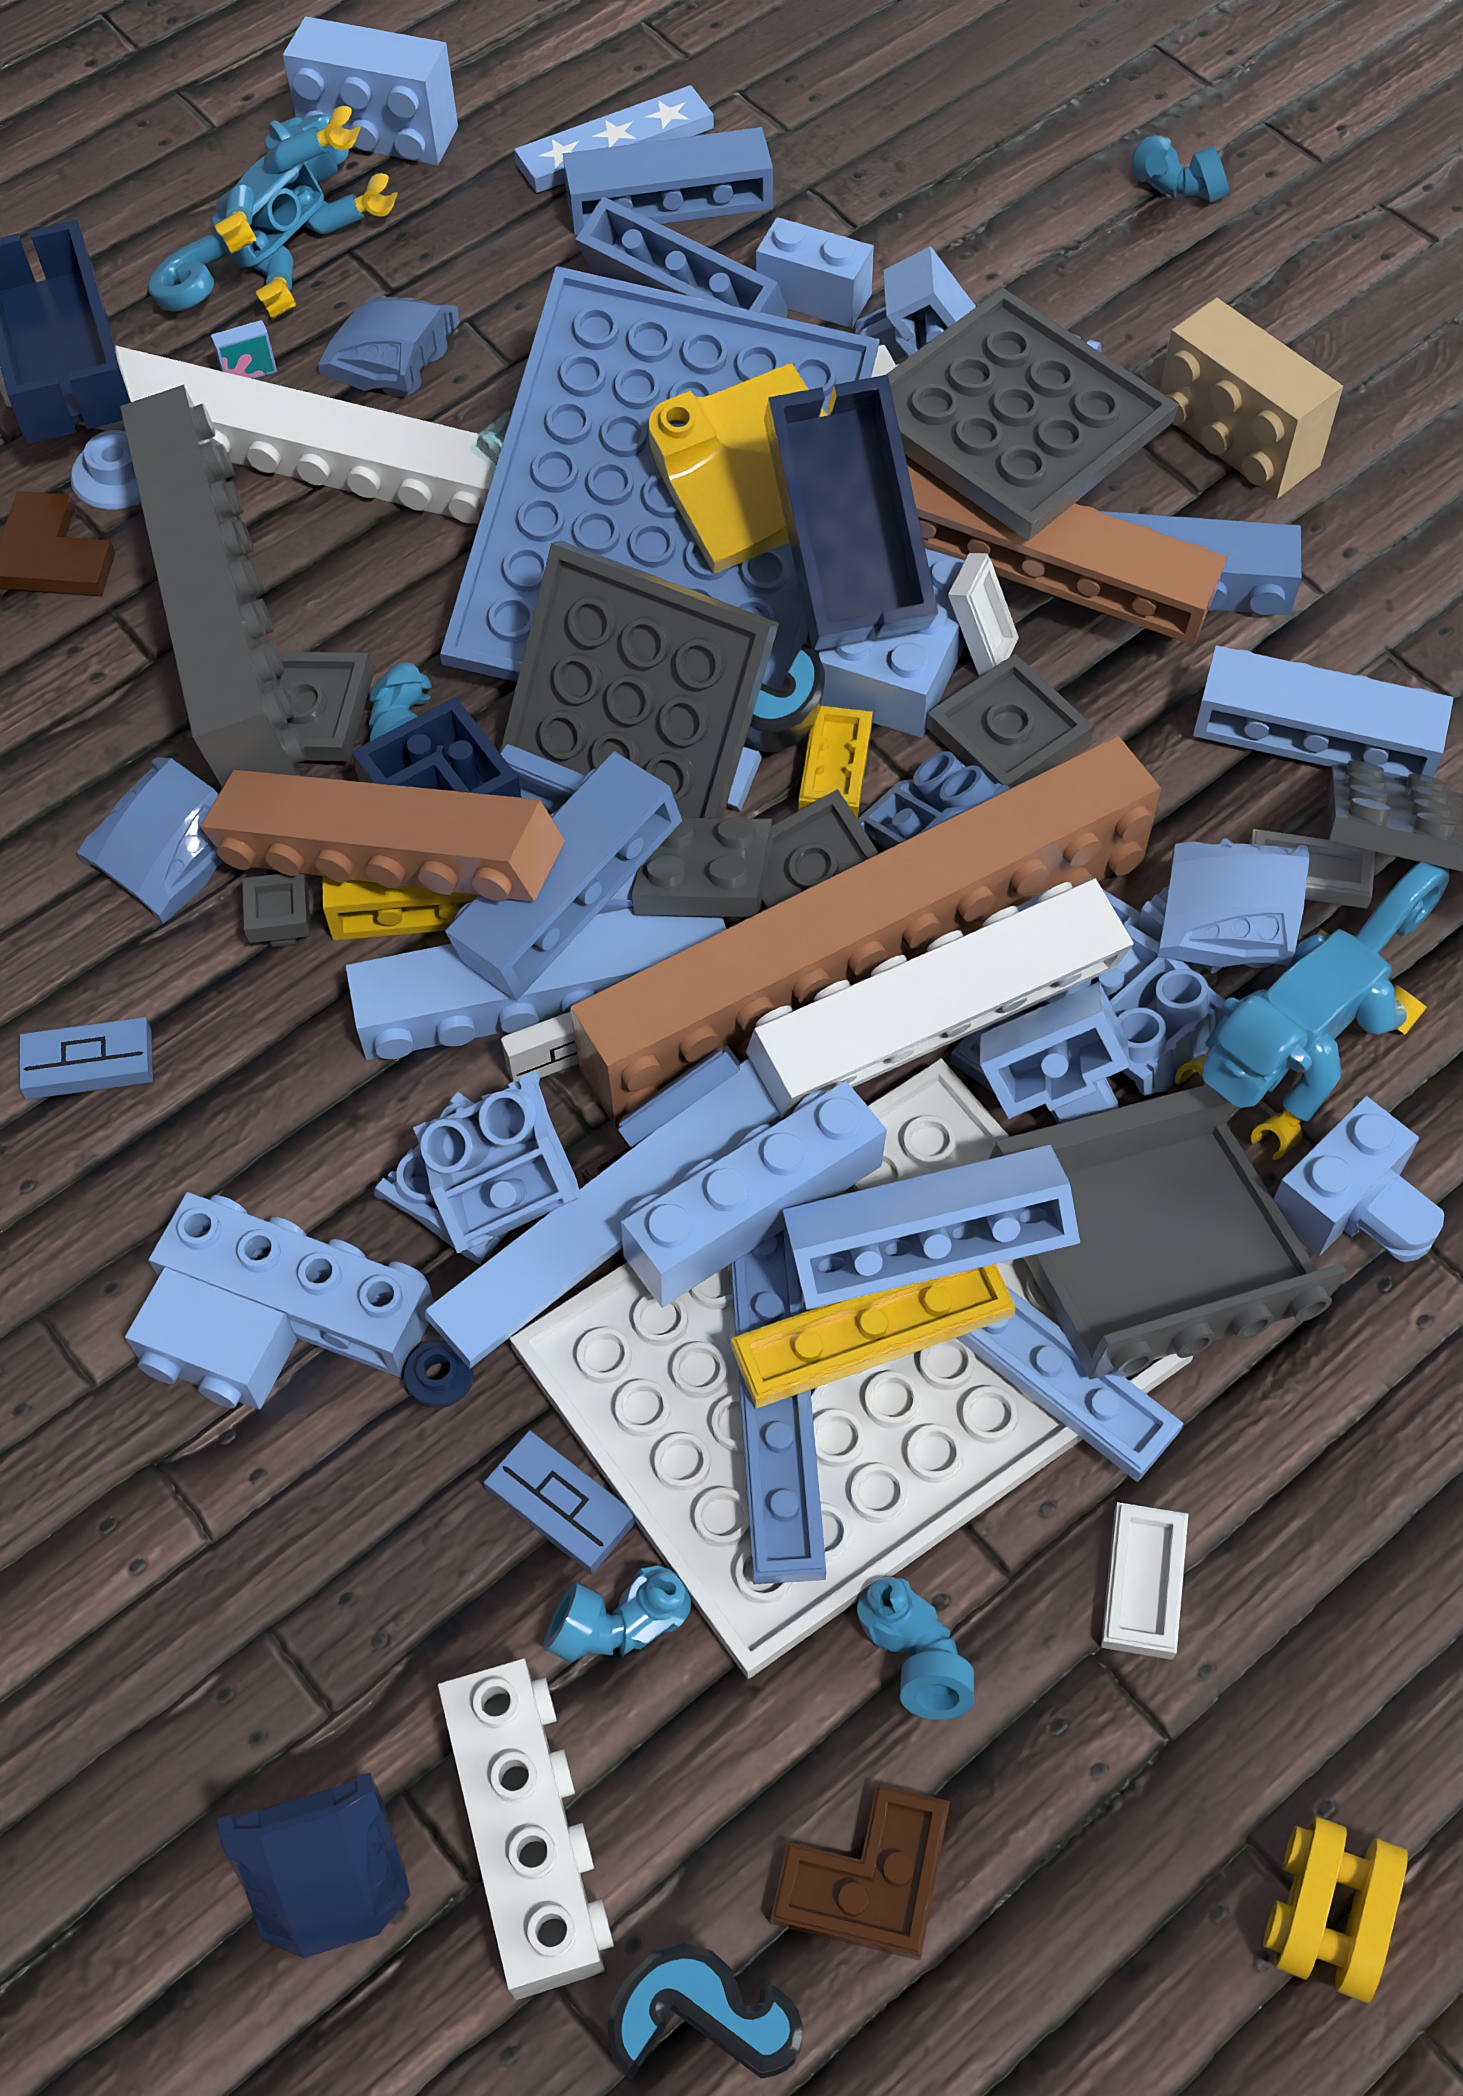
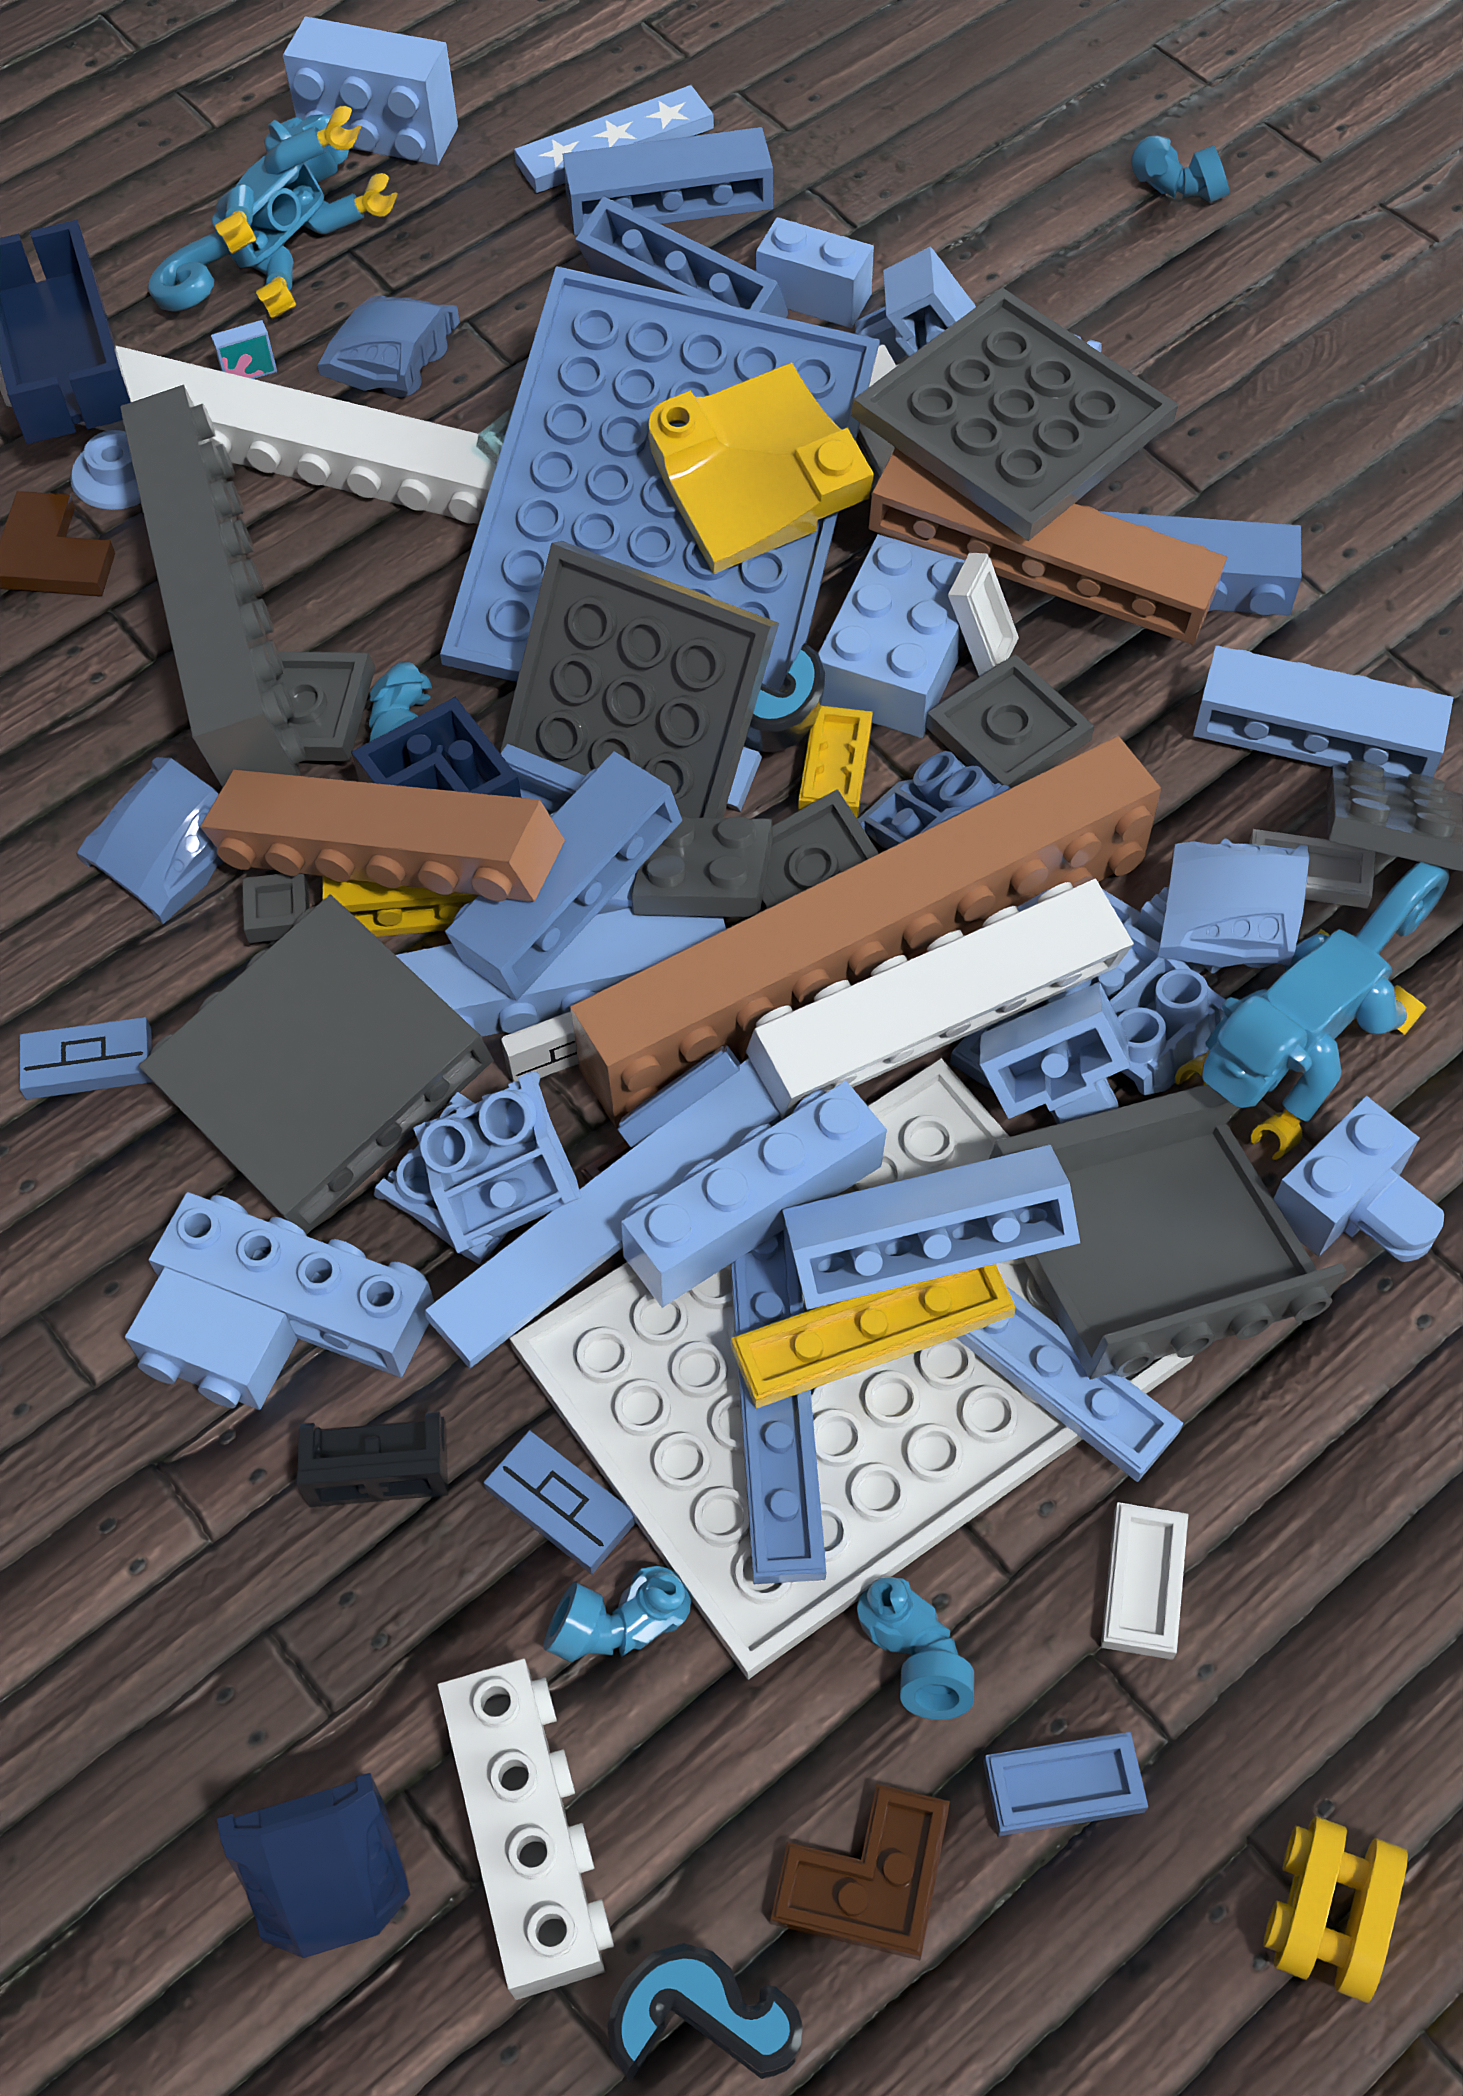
(317, 1063): none -> dark grey panel
(373, 1462): none -> black hinge
(439, 1392): dark blue plate -> none
(850, 513): dark blue piece -> none
(1065, 1784): none -> medium blue tile
(1249, 397): tan brick -> none

